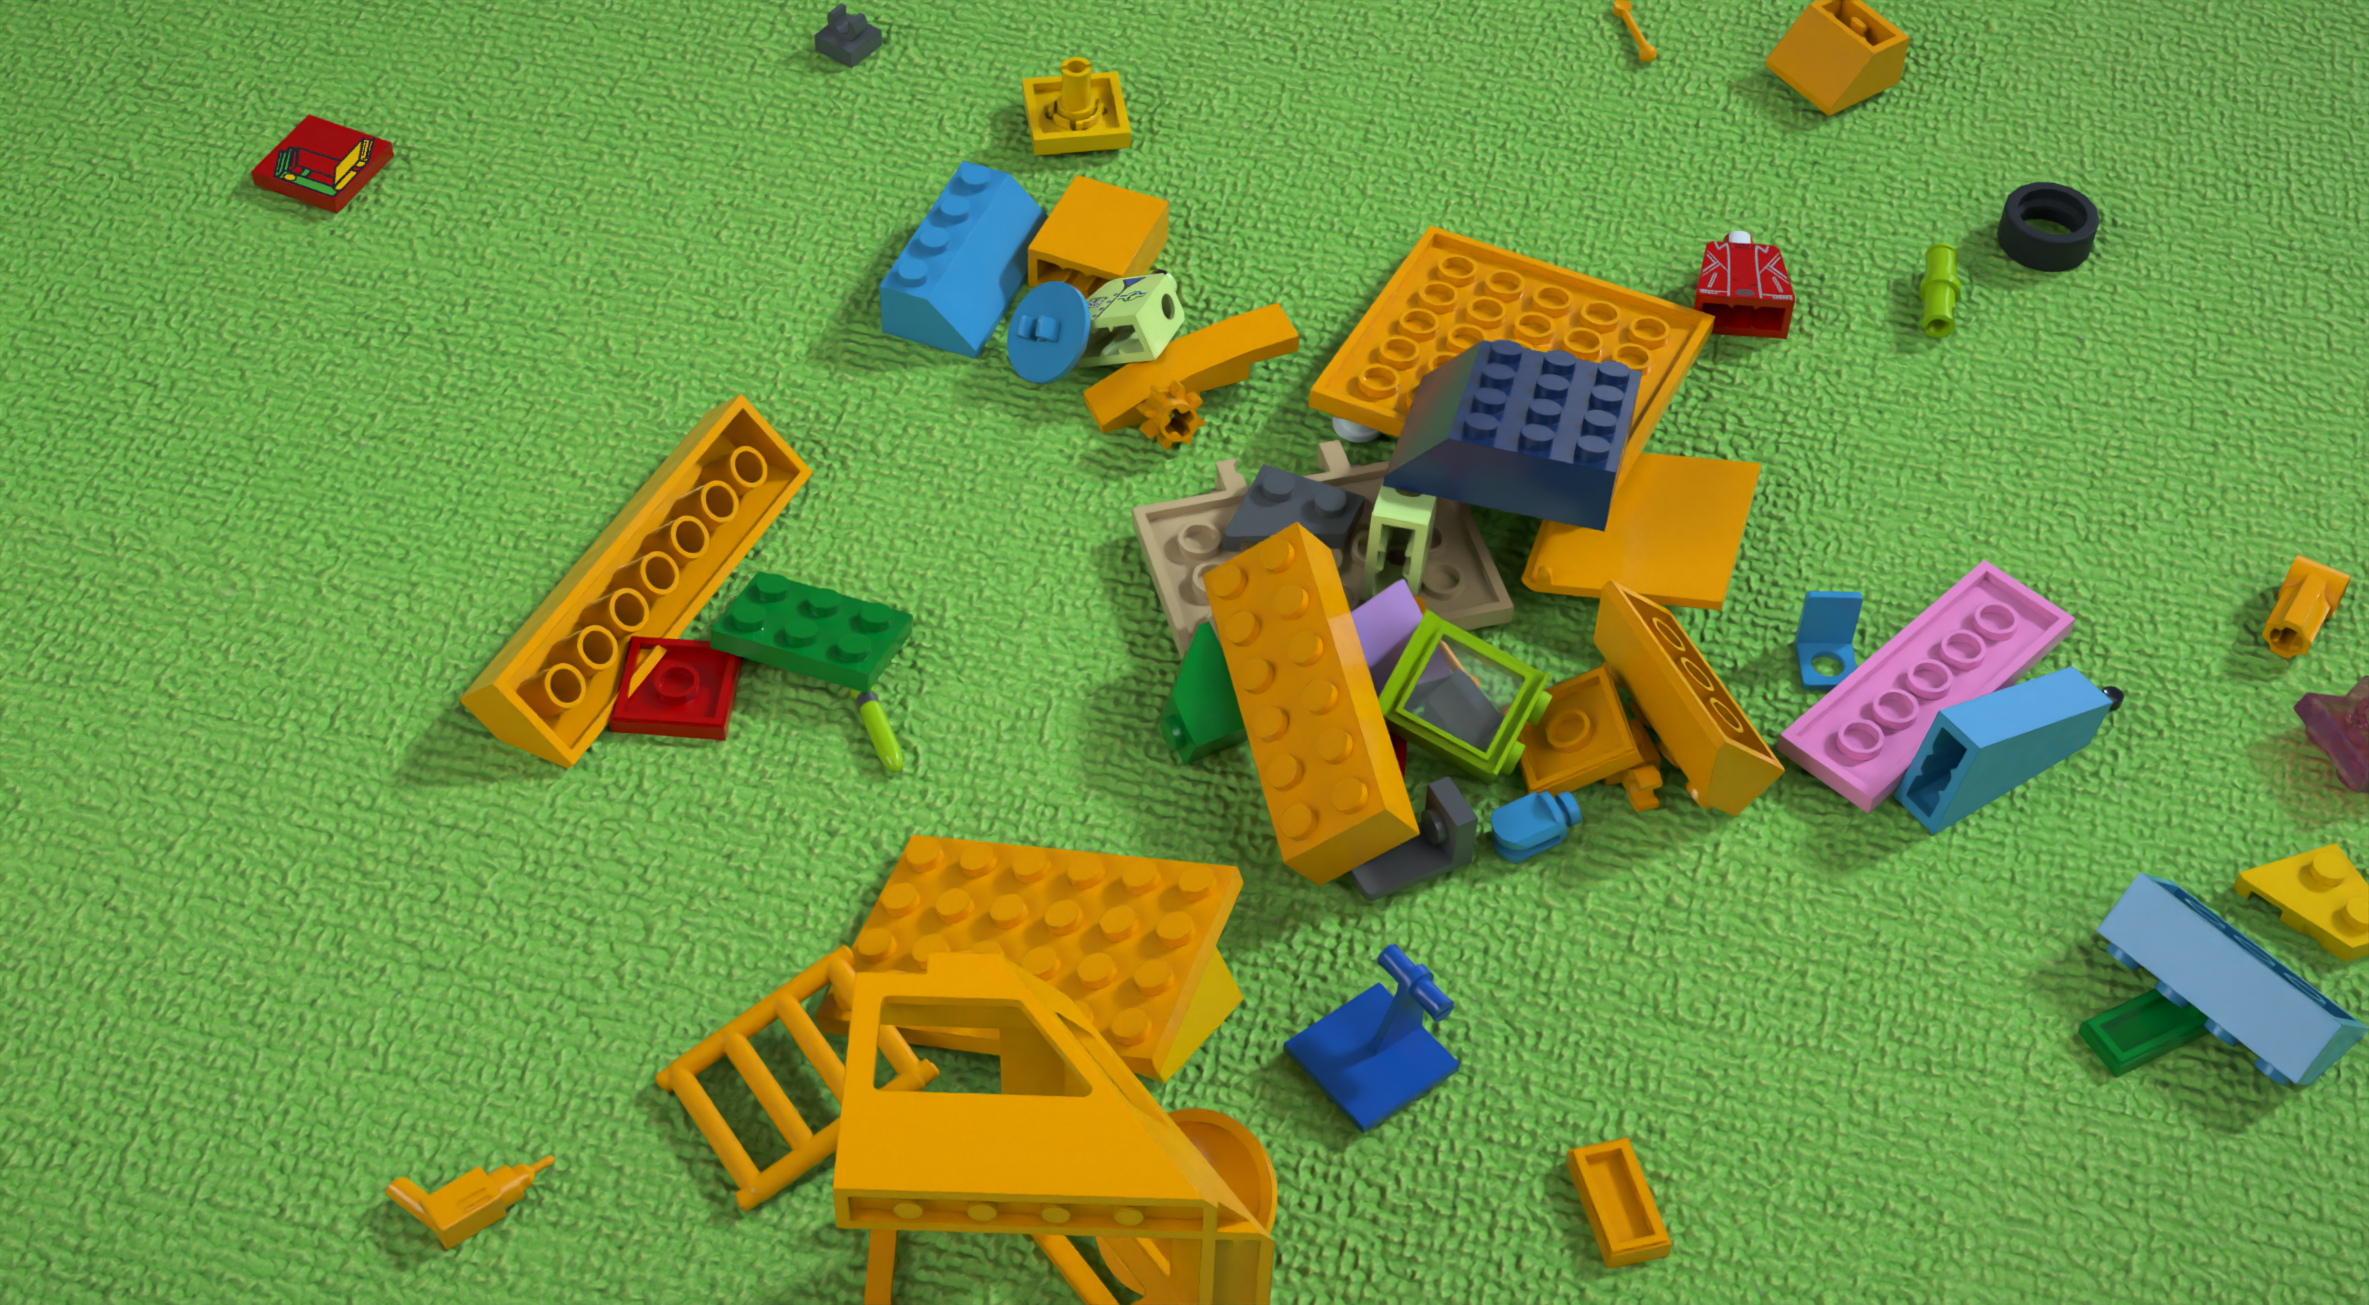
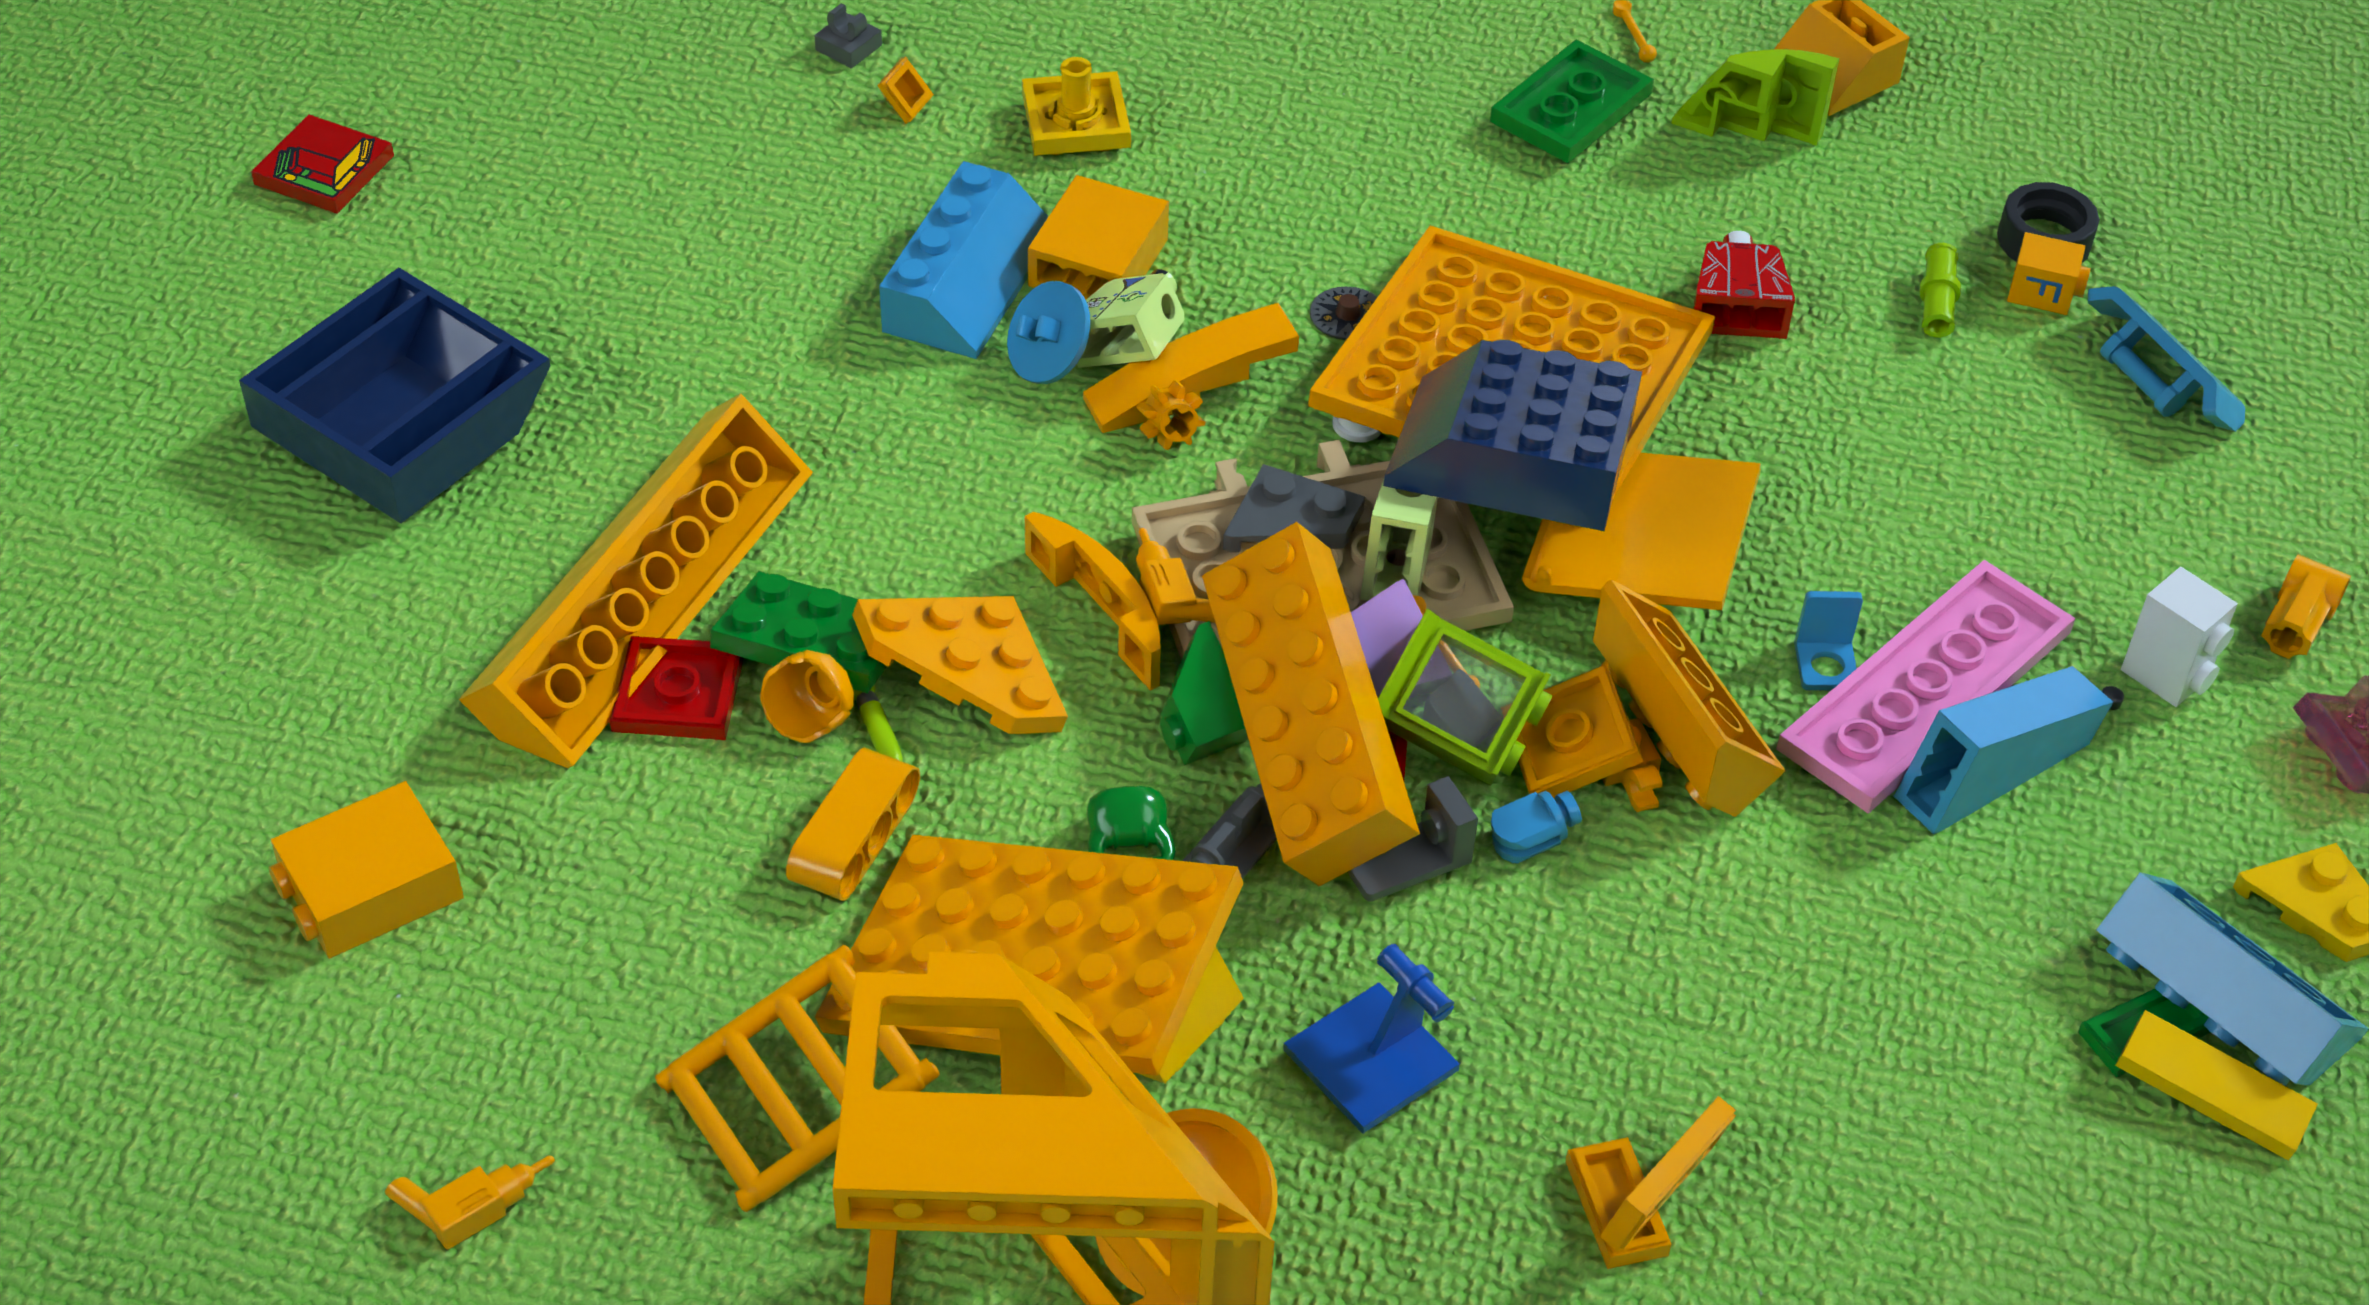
(365, 870): none -> light orange brick
(396, 393): none -> dark blue slope
(806, 696): none -> light orange hair
(853, 824): none -> light orange beam
(905, 90): none -> light orange slope
(967, 652): none -> light orange plate
(1068, 554): none -> light orange slope
(1129, 819): none -> green piece
(1168, 585): none -> light orange piece
(1239, 835): none -> dark grey hinge
(1340, 310): none -> piece
(1571, 101): none -> green plate
(1668, 1174): none -> light orange tile
(1764, 94): none -> lime slope
(2048, 274): none -> light orange brick
(2180, 637): none -> white brick
(2217, 1085): none -> yellow tile
(2219, 403): none -> dark azure piece

